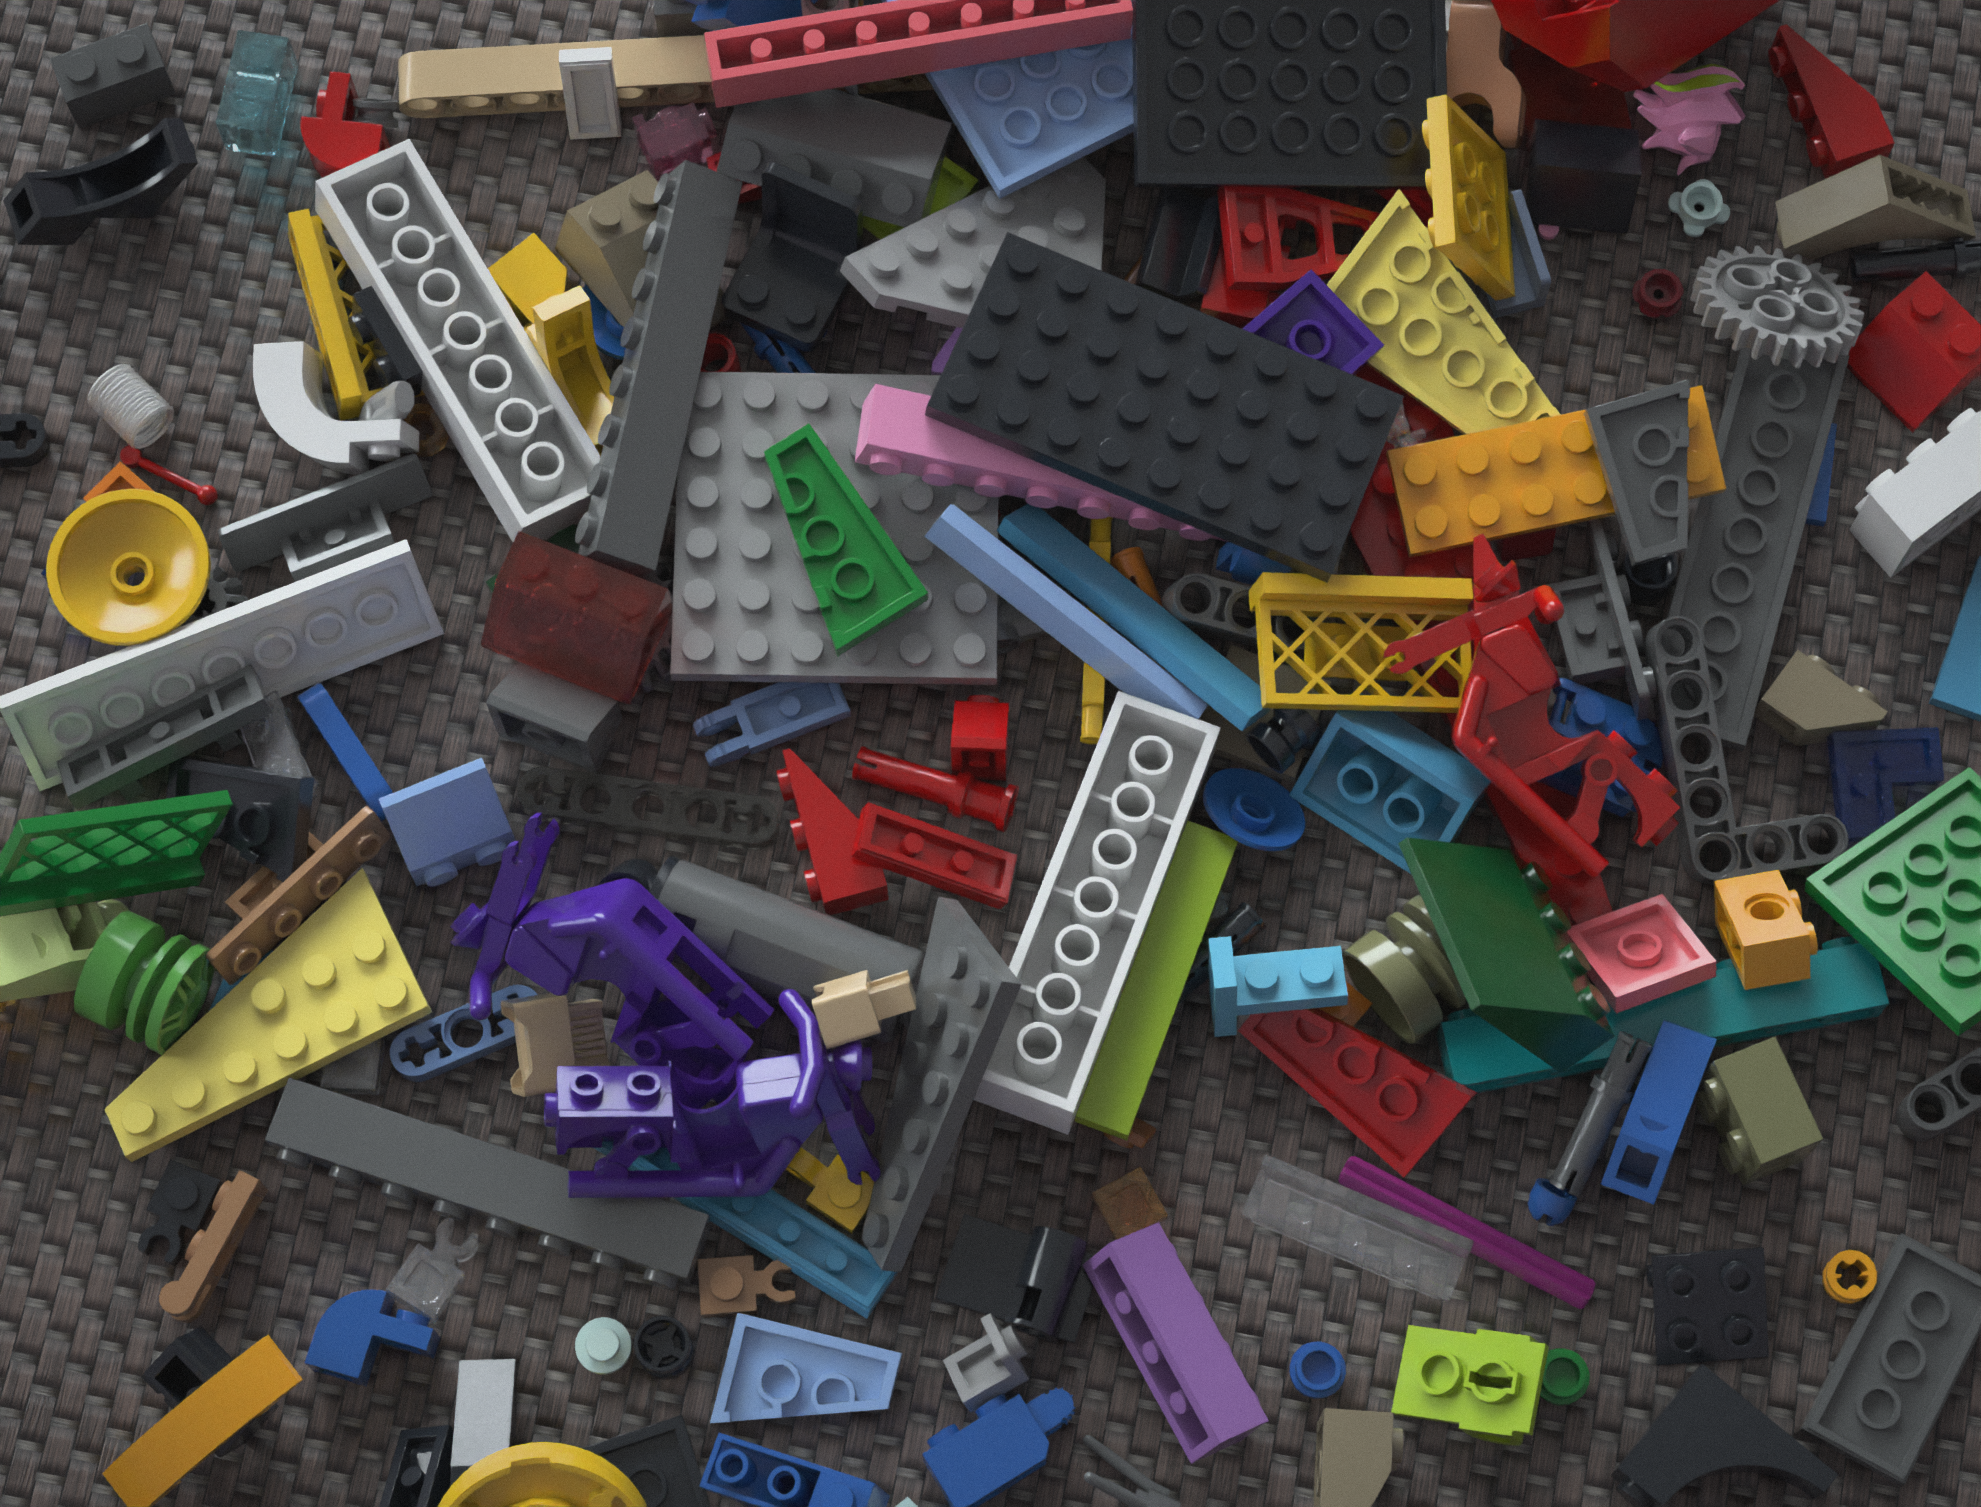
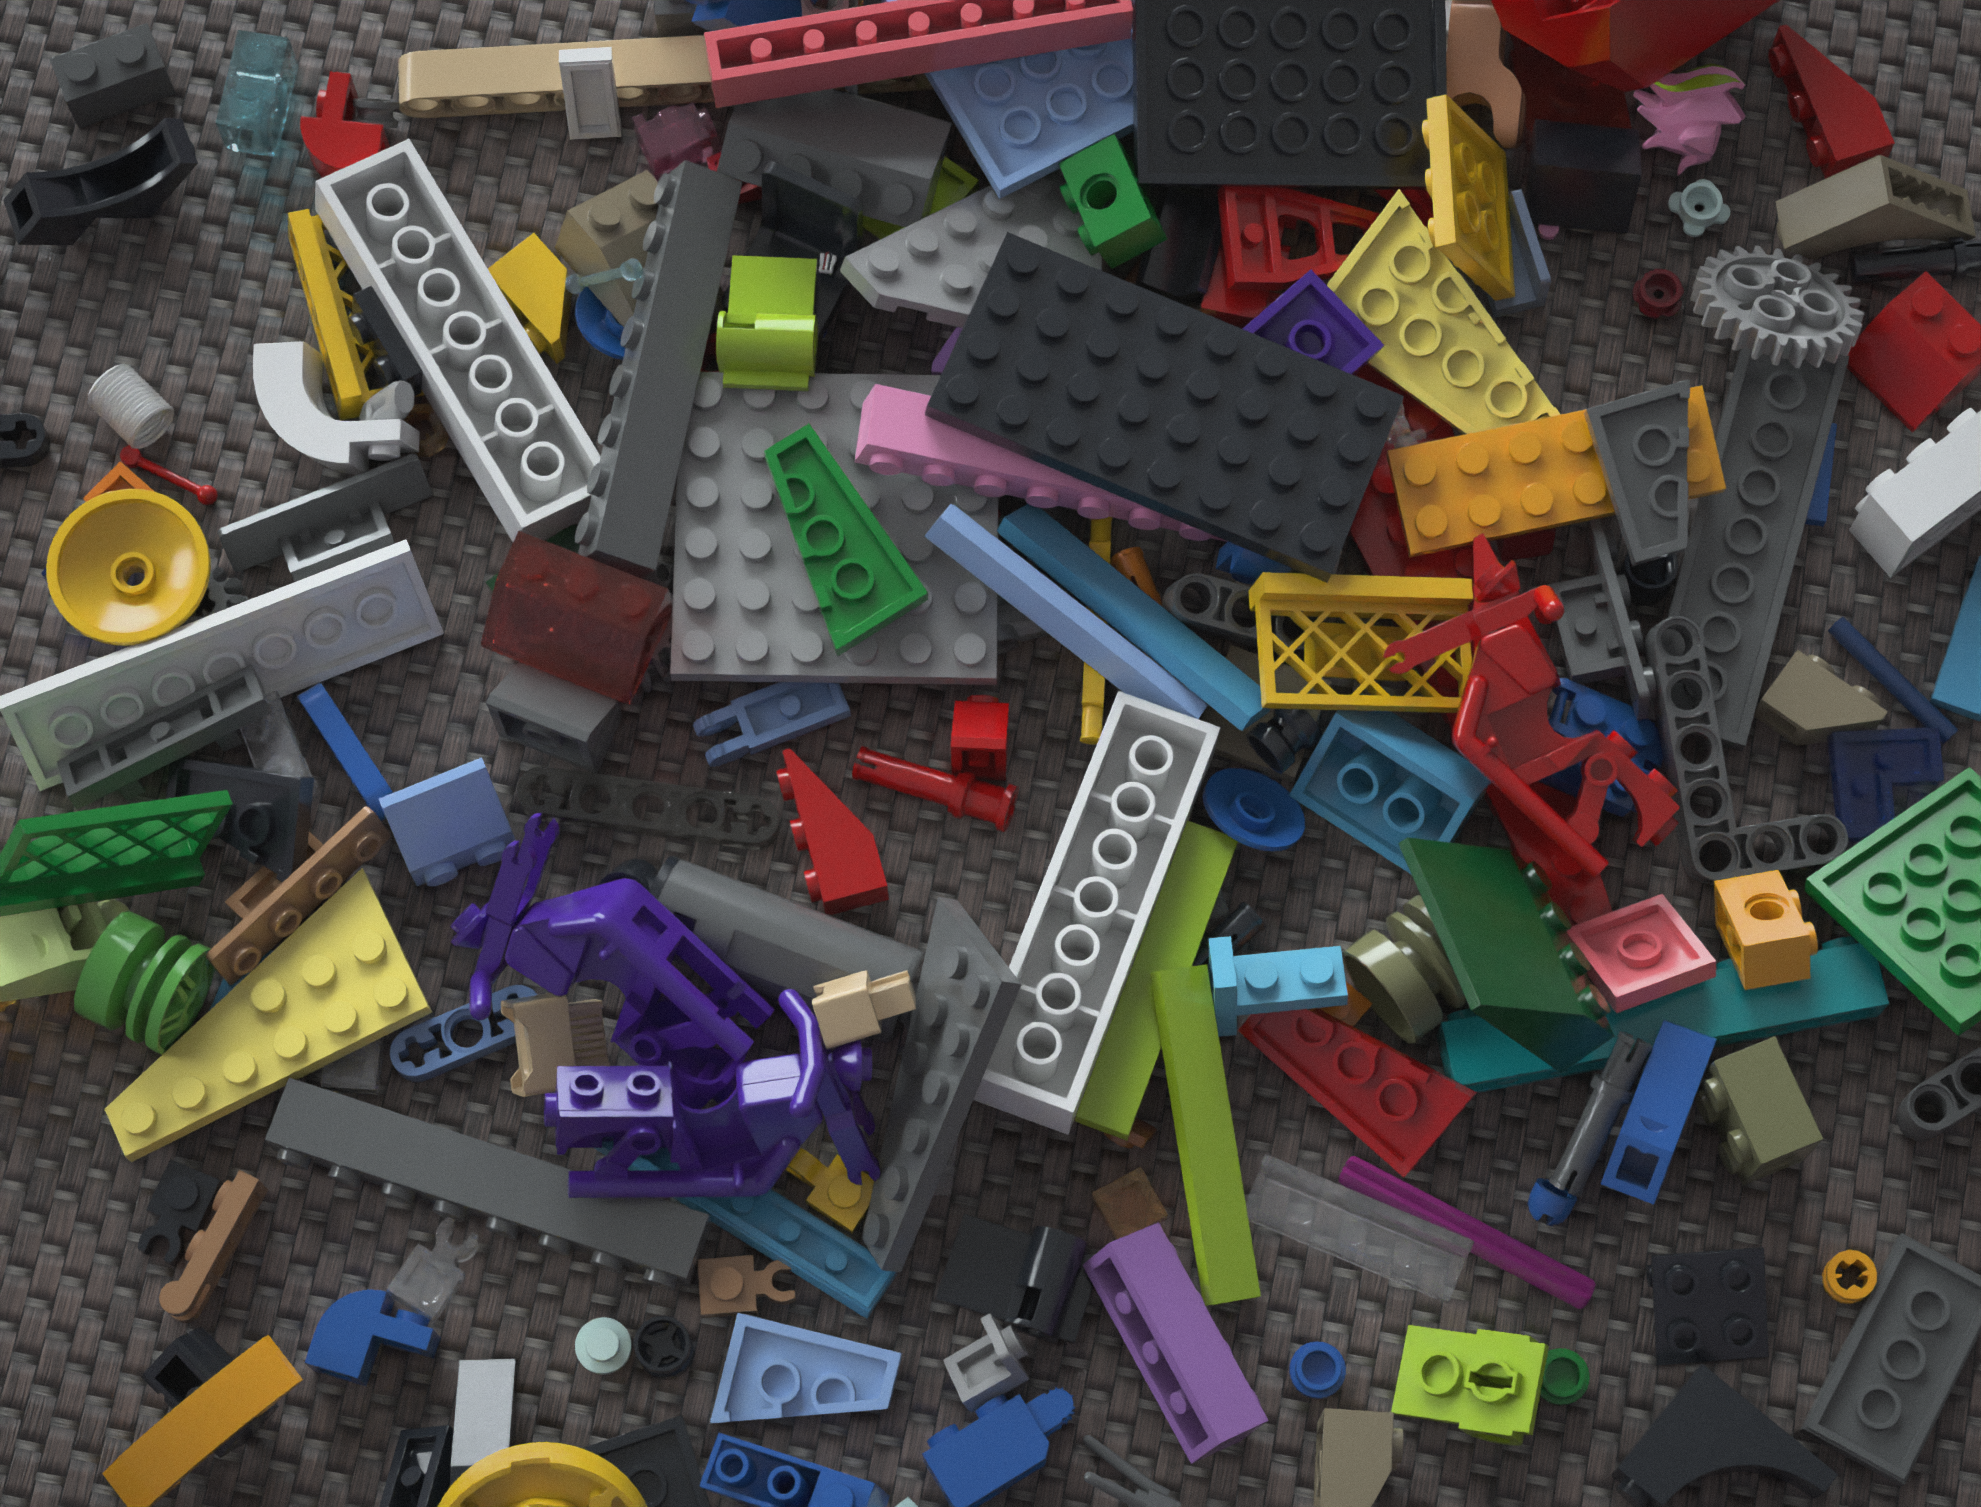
(569, 350): yellow arch -> none
(630, 270): none -> clear light blue hinge
(769, 324): none -> lime piece
(827, 263): none -> white piece
(934, 855): red tile -> none
(1125, 226): none -> green brick
(1205, 1135): none -> lime tile
(1891, 679): none -> dark blue bar

